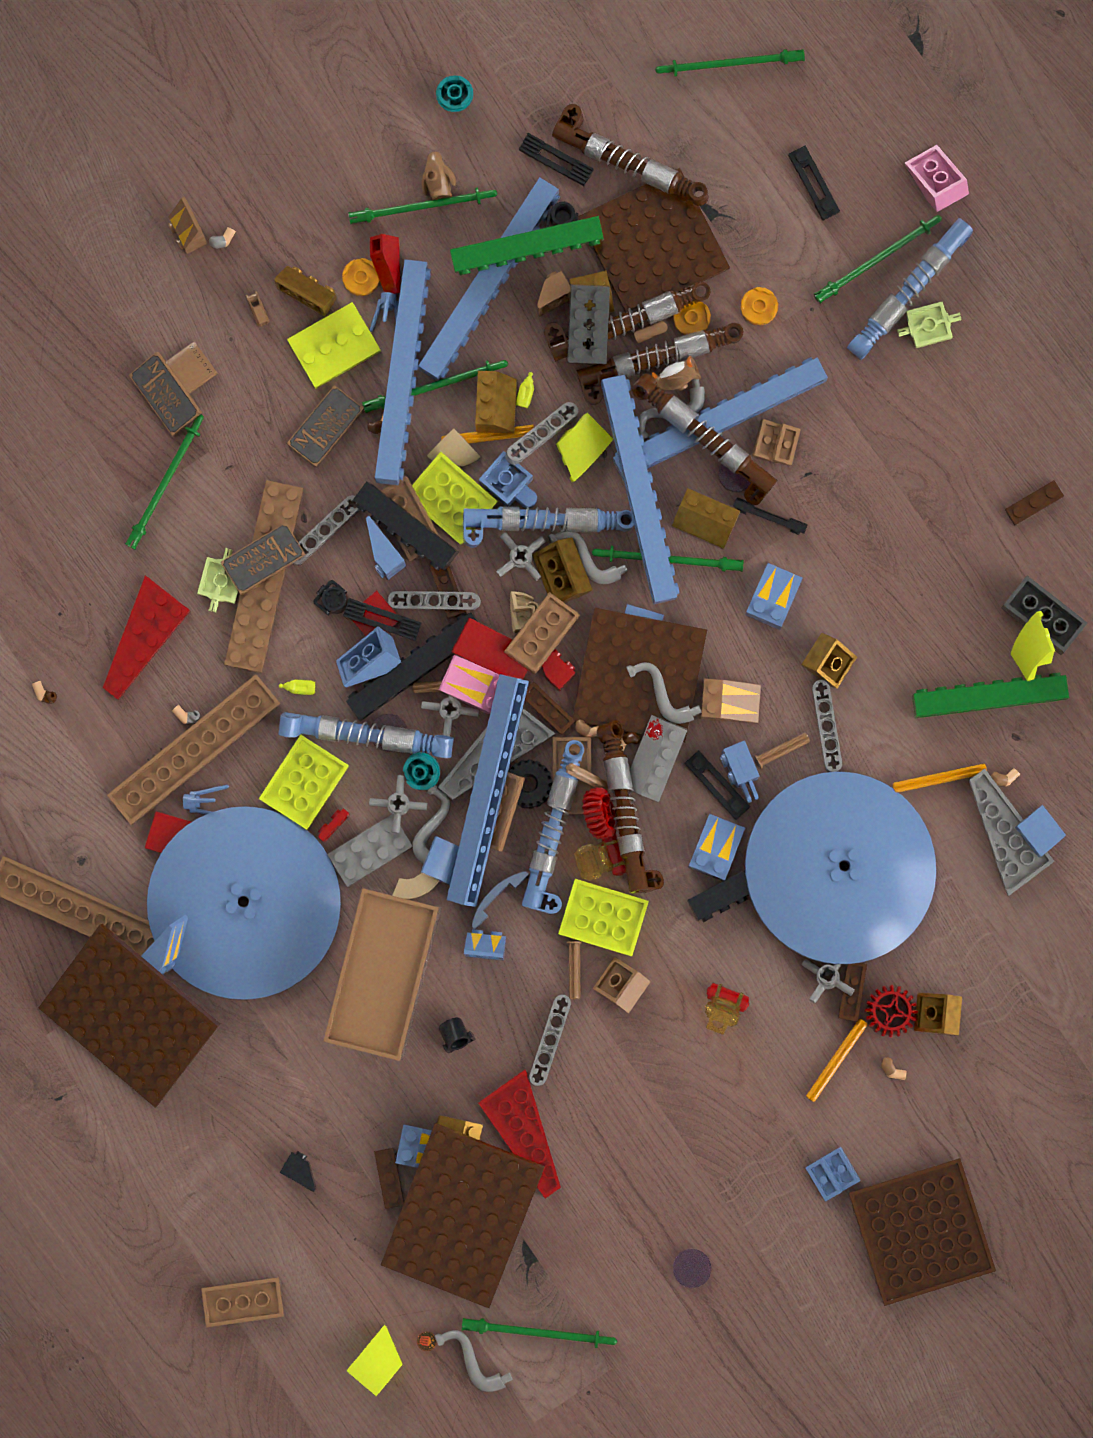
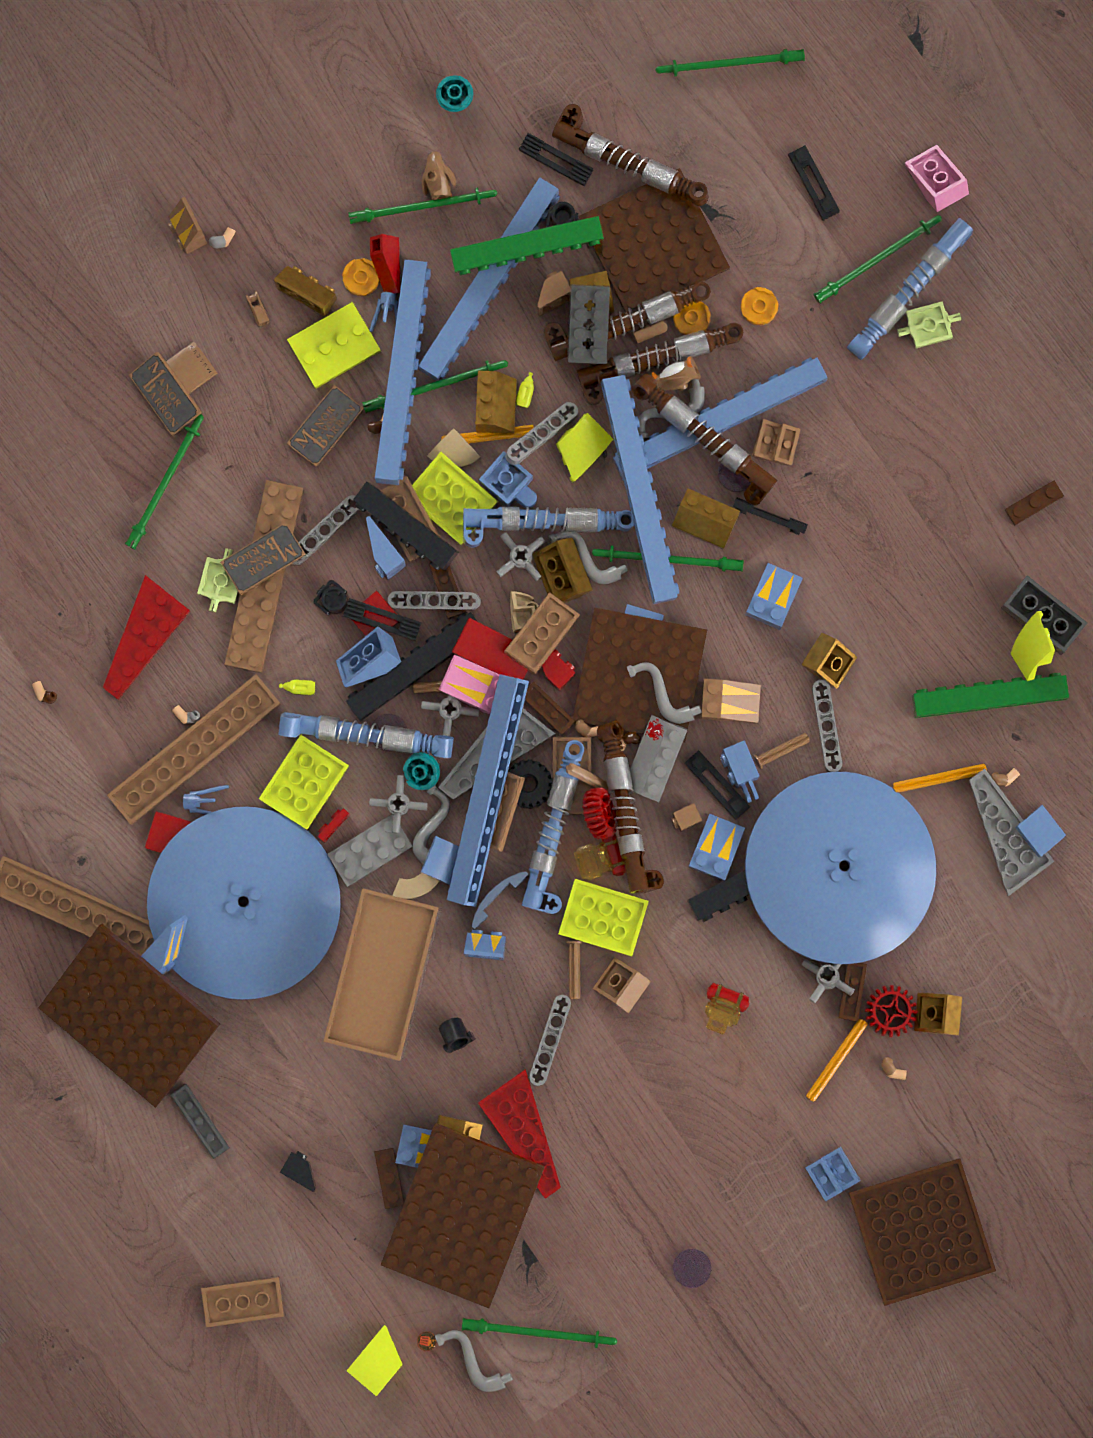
(200, 1121): none -> dark grey tile
(686, 817): none -> medium nougat brick

